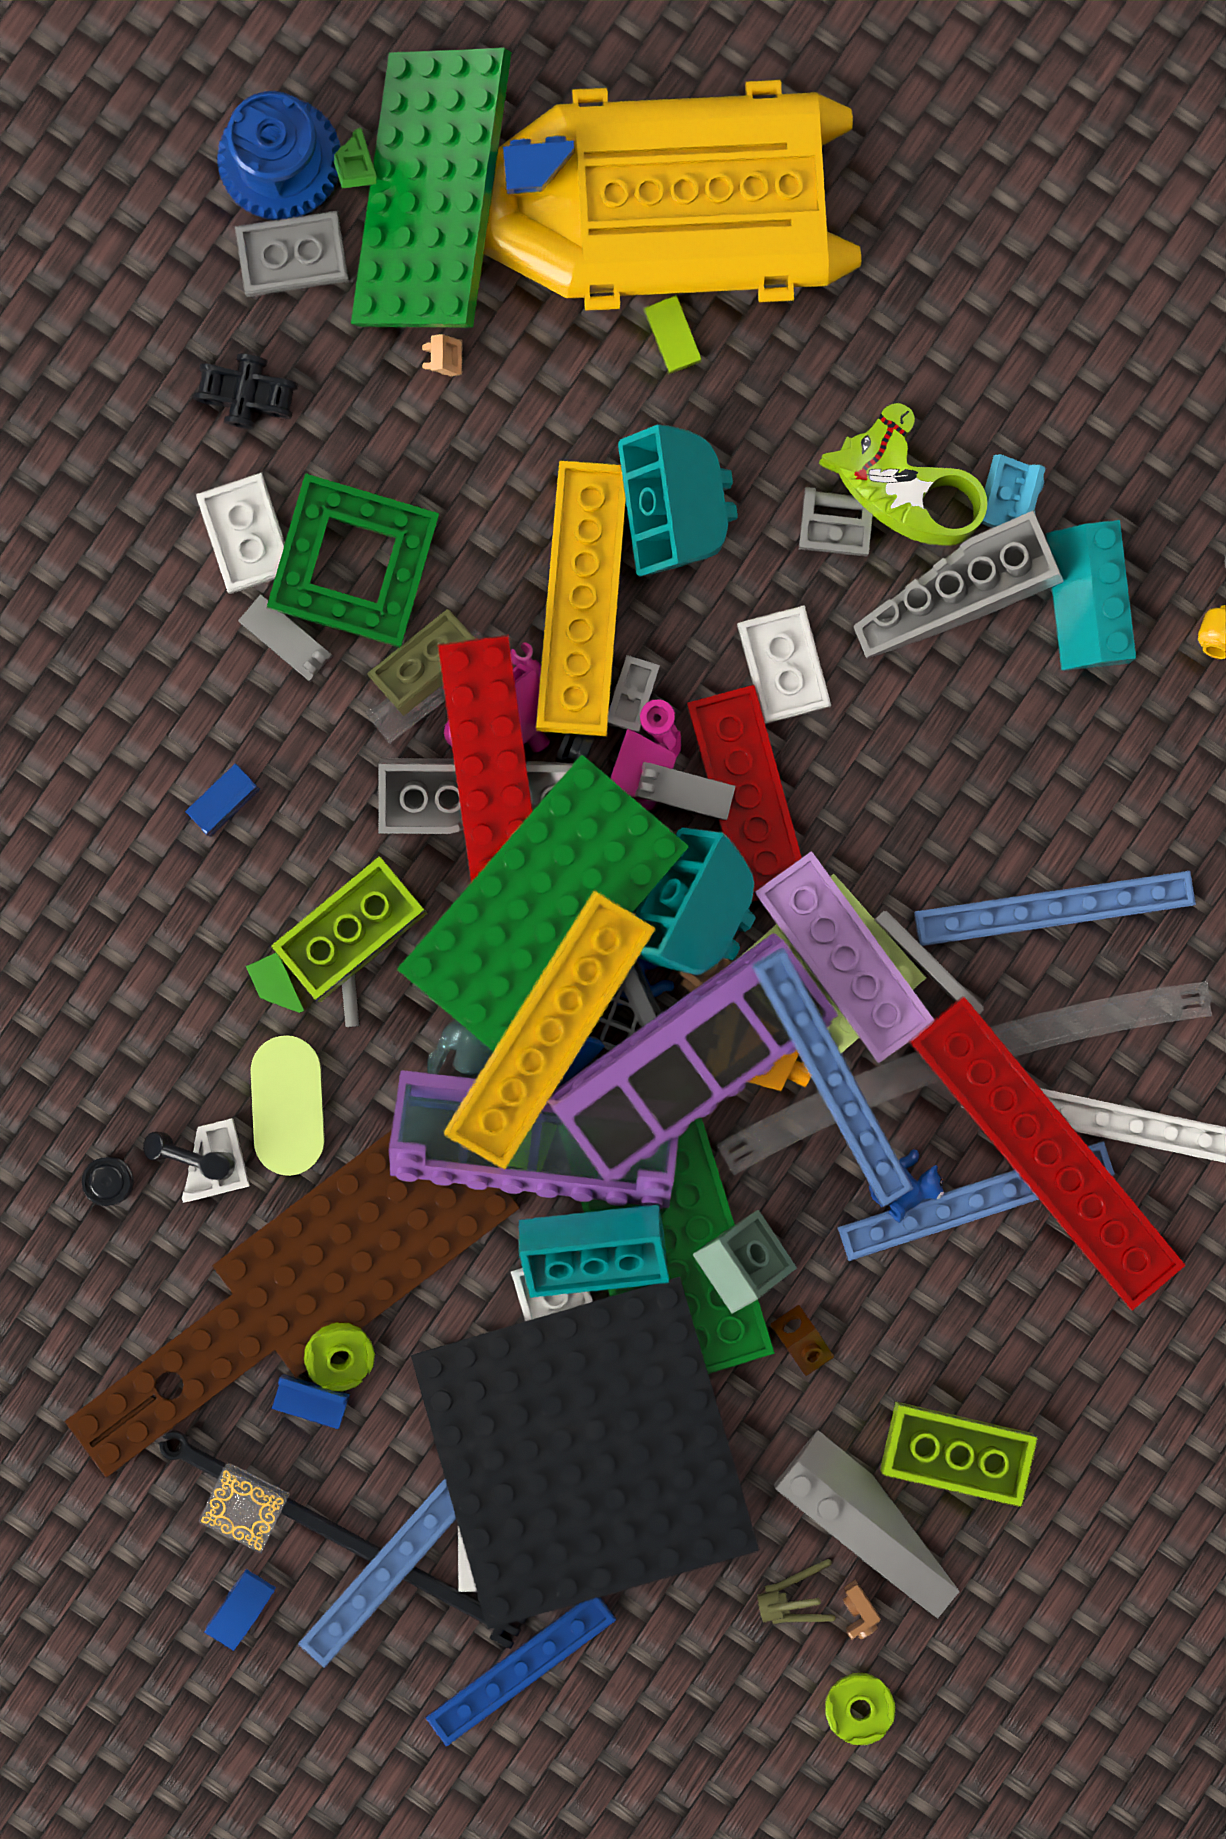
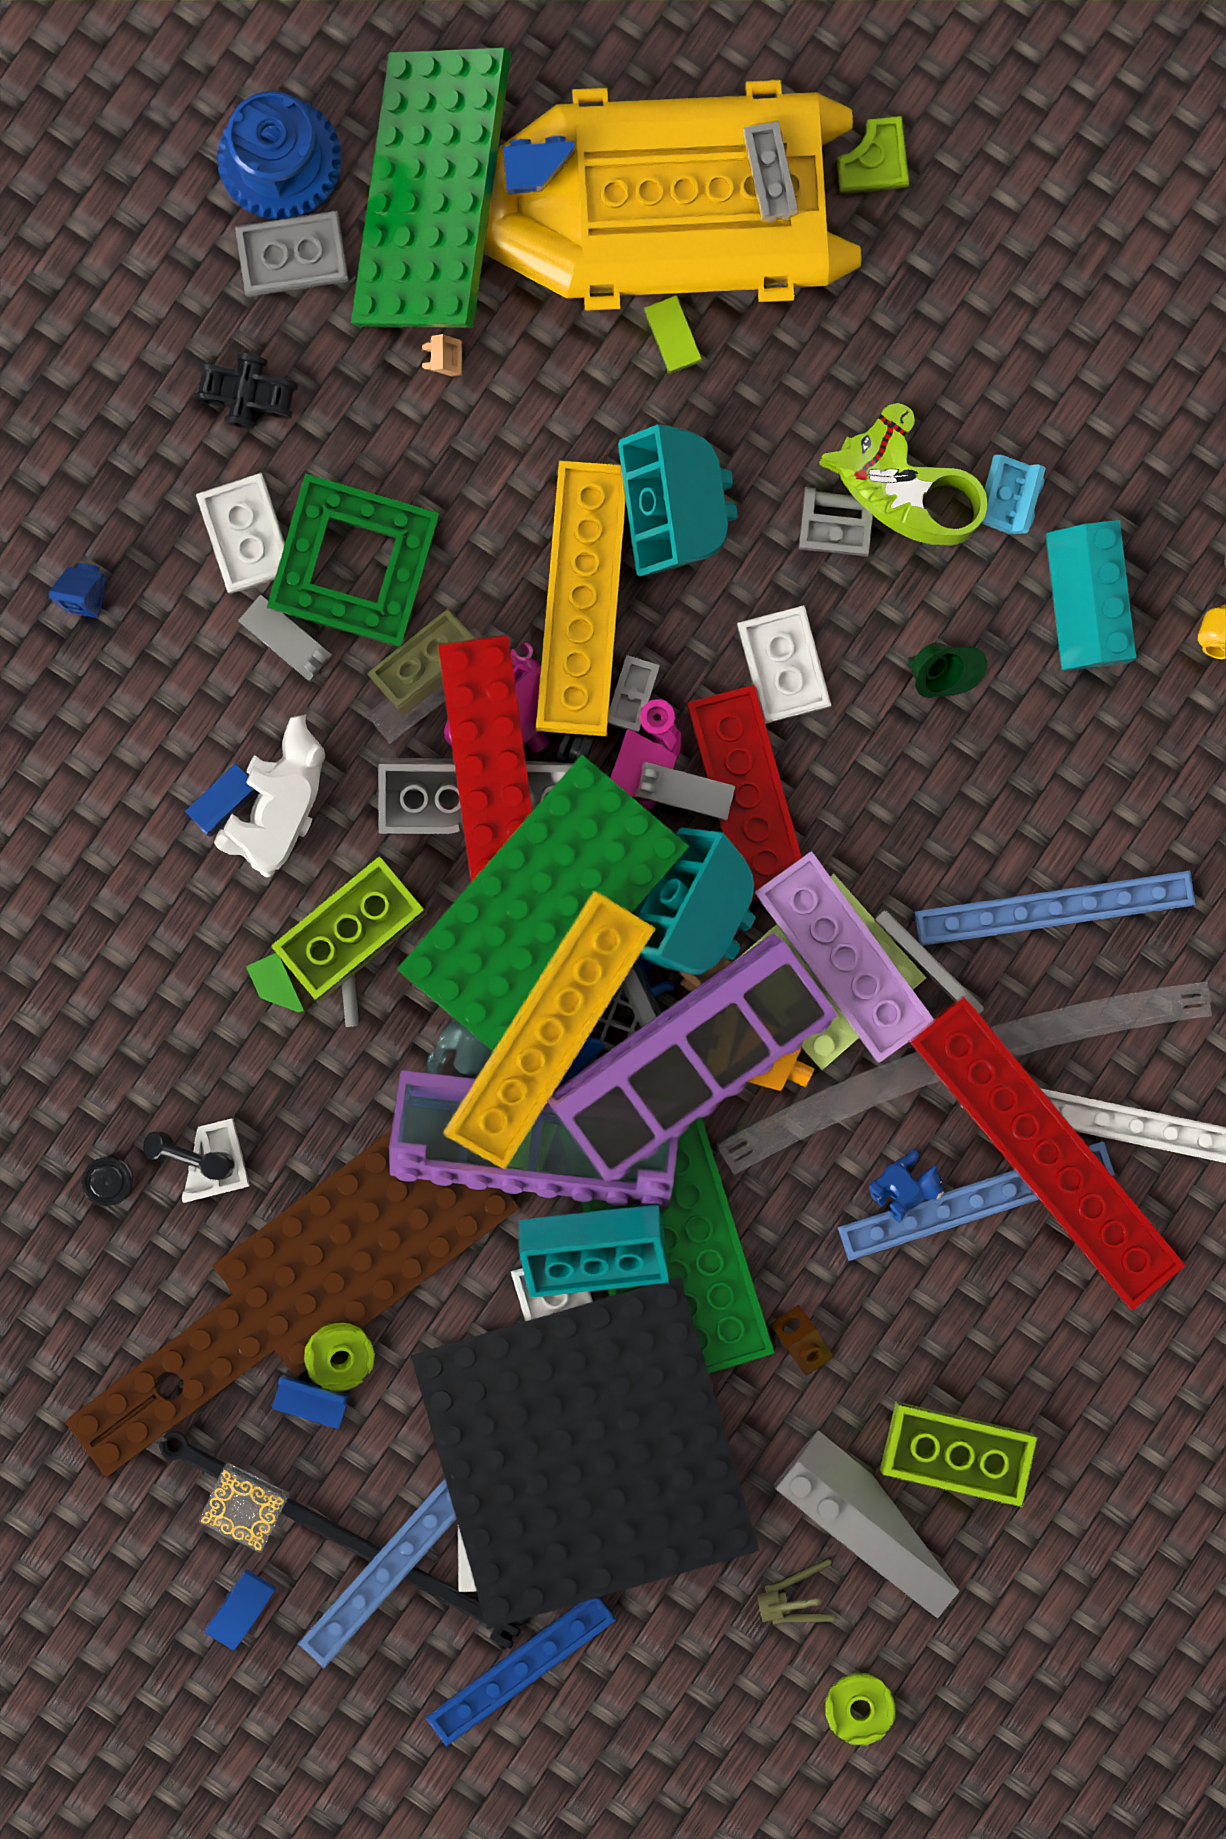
(80, 590): none -> blue slope
(282, 805): none -> white animal
(287, 1105): yellowish green tile -> none
(354, 162): bright green tile -> none
(745, 1261): sand green slope -> none
(770, 171): none -> light grey hinge
(832, 1076): medium blue tile -> none
(858, 1603): medium nougat bracket -> none
(877, 161): none -> lime tile
(947, 670): none -> dark green piece
(966, 585): light grey wedge -> none

